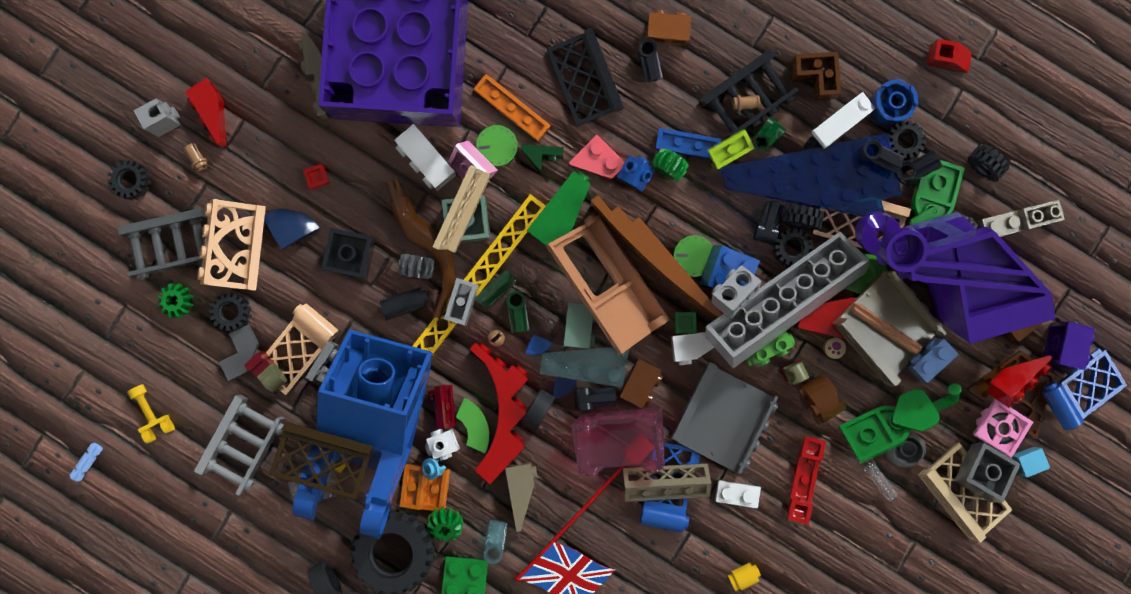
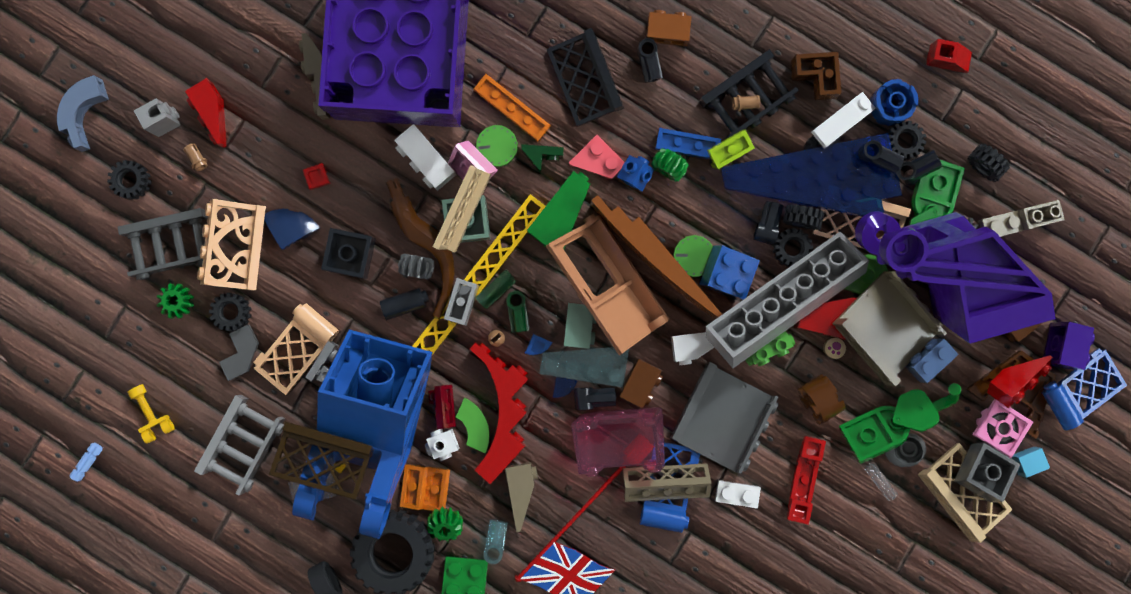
(75, 105): none -> sand blue arch
(266, 371): leg -> none
(431, 468): medium azure plate -> none
(538, 410): black tyre -> none
(685, 322): green plate -> none
(739, 294): light grey brick -> none
(744, 576): yellow brick -> none
(768, 134): dark green piece -> none
(794, 372): olive leg -> none
(886, 328): nougat axle -> none

